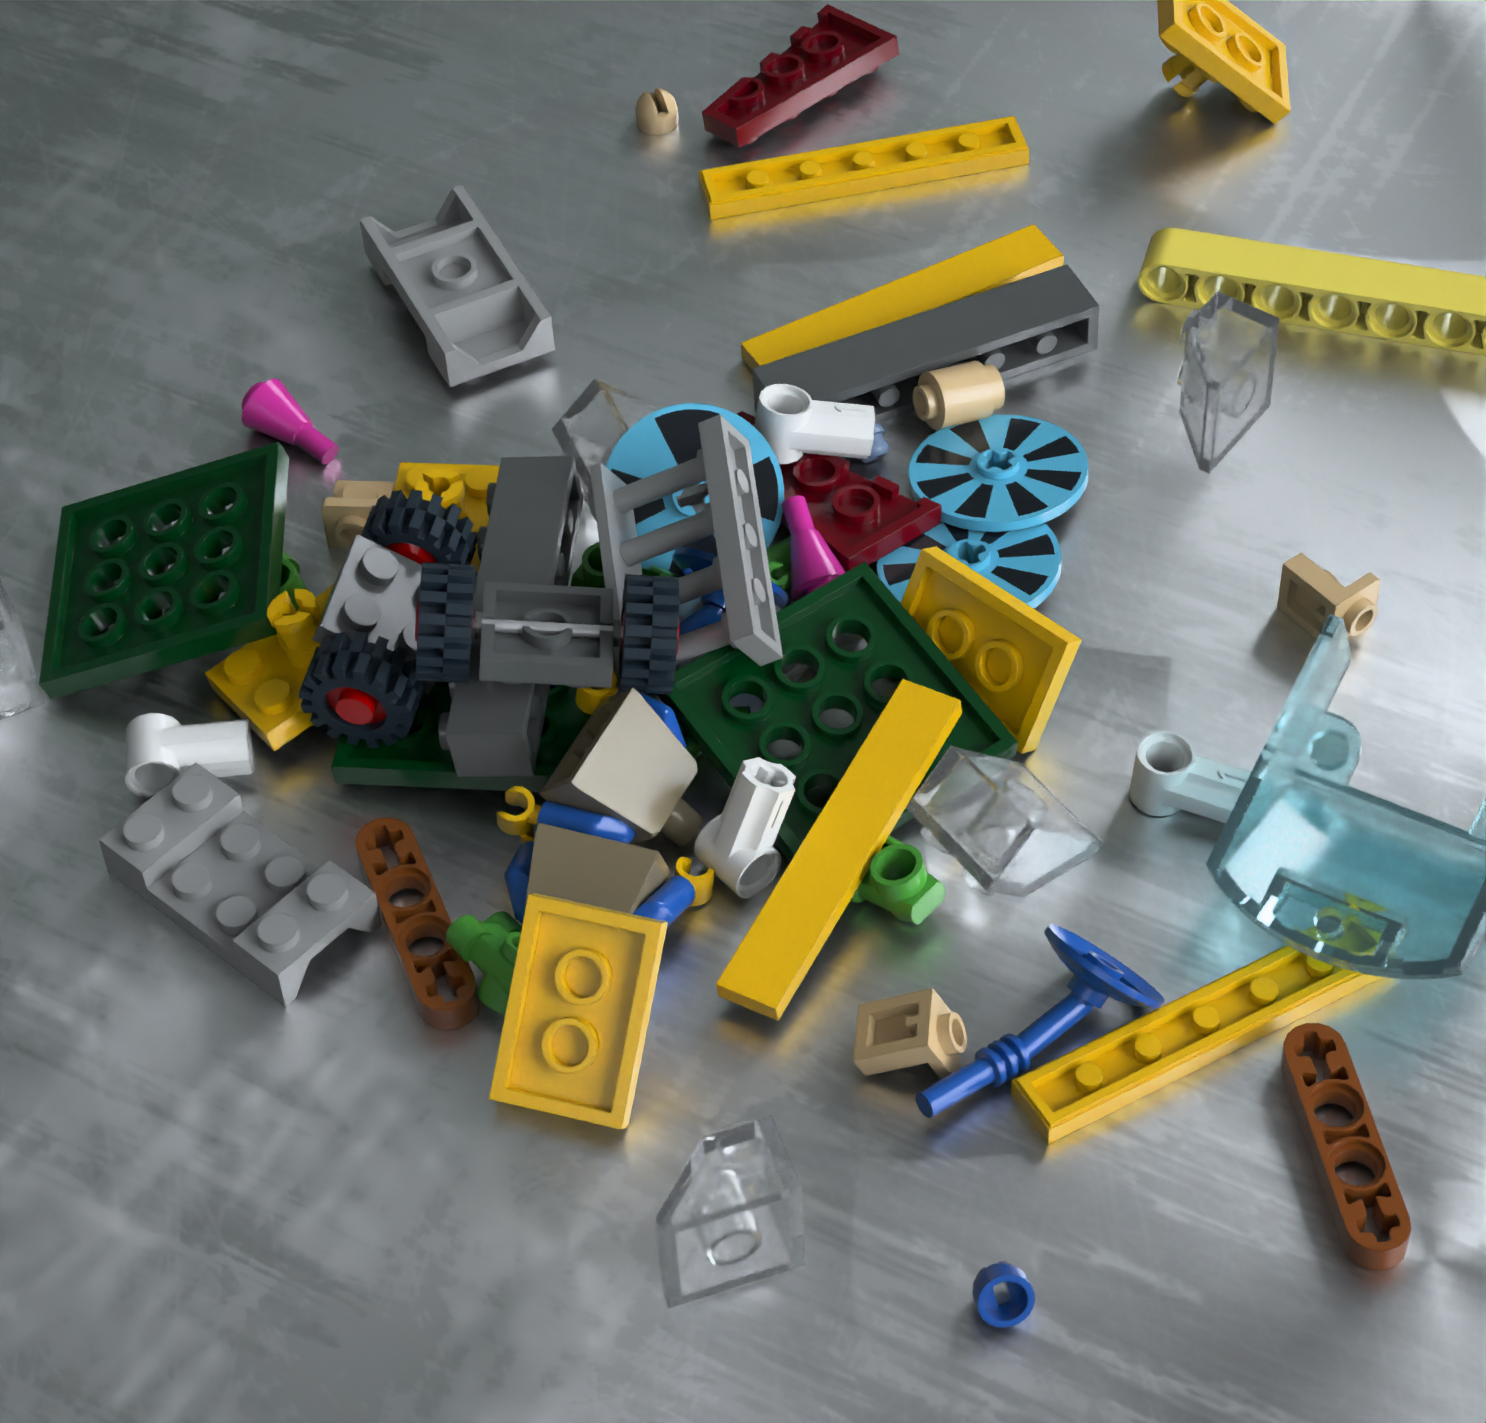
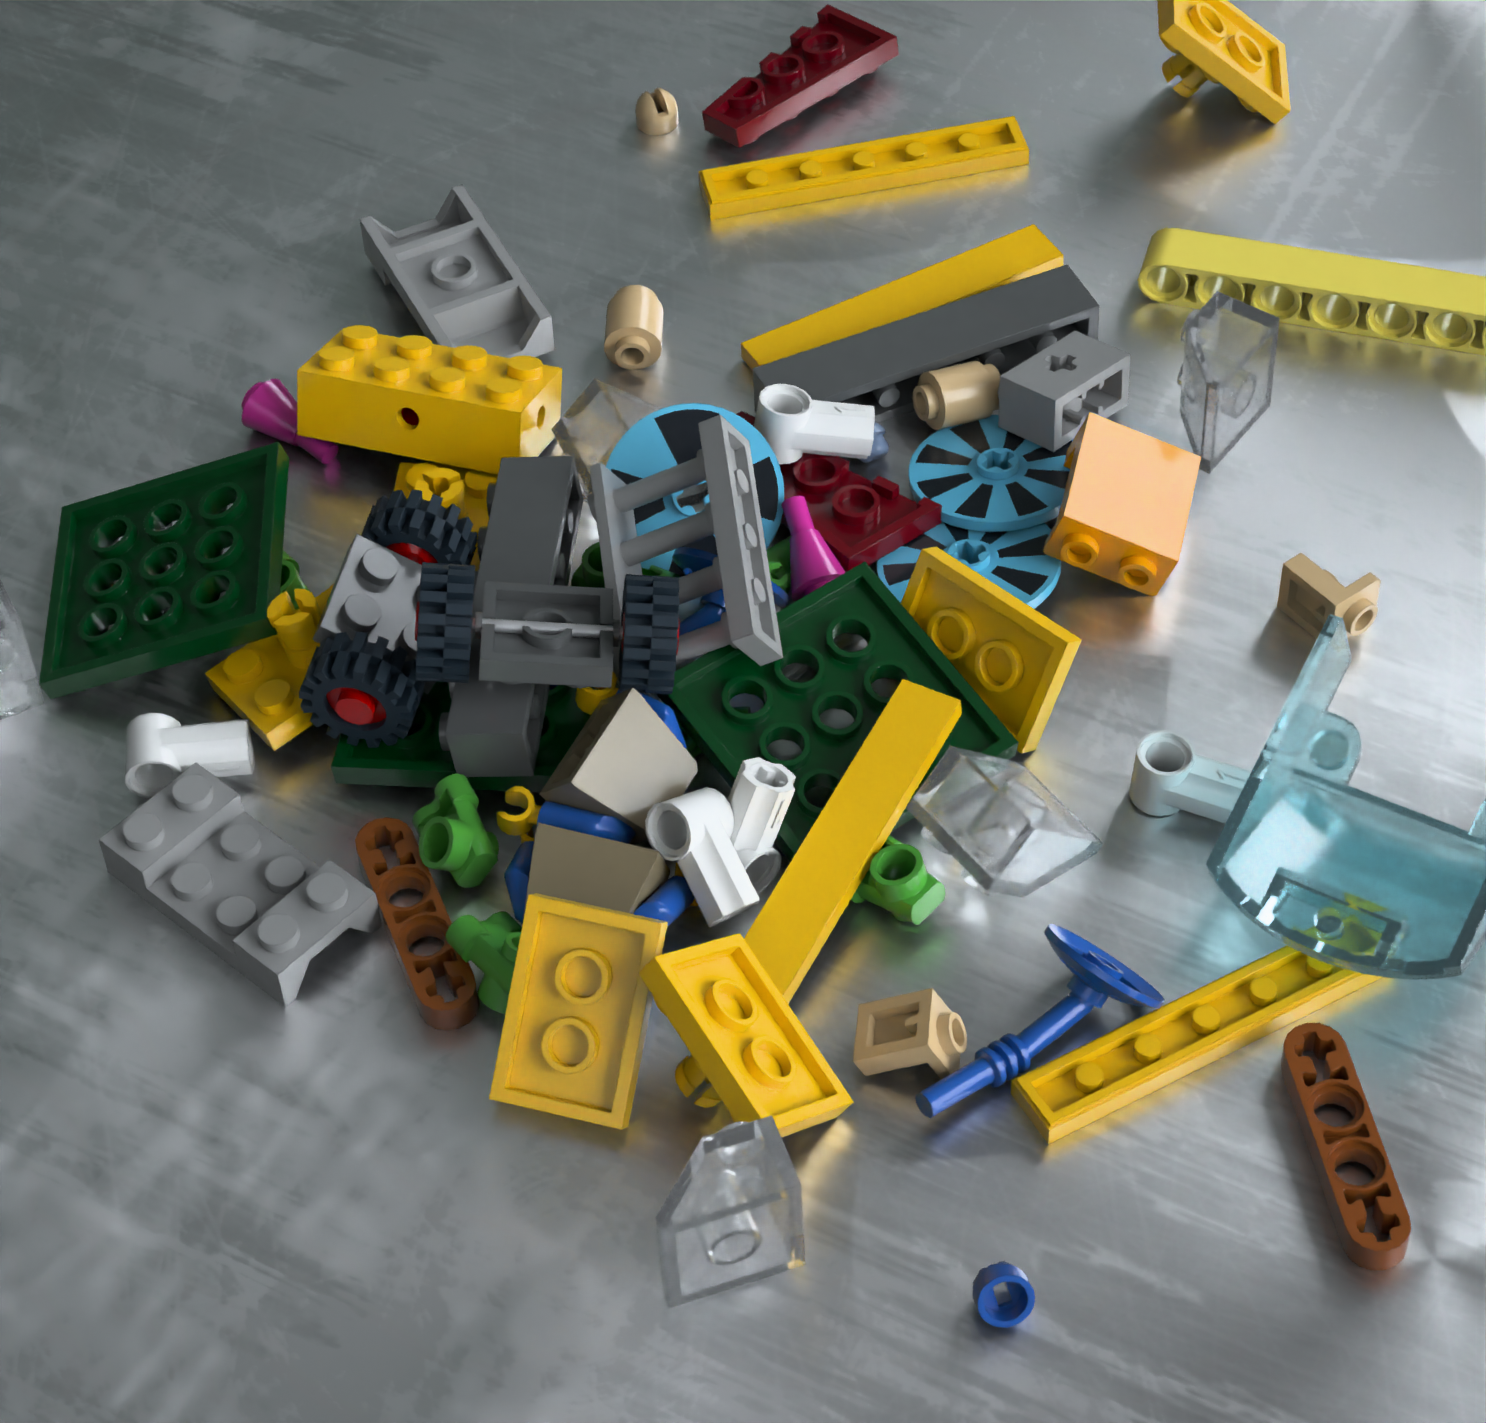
(349, 508): tan bracket -> none
(427, 399): none -> yellow brick
(454, 834): none -> bright green plate
(634, 328): none -> tan brick
(697, 835): none -> white piece
(742, 1037): none -> yellow plate
(1059, 386): none -> light grey brick
(1123, 505): none -> panel

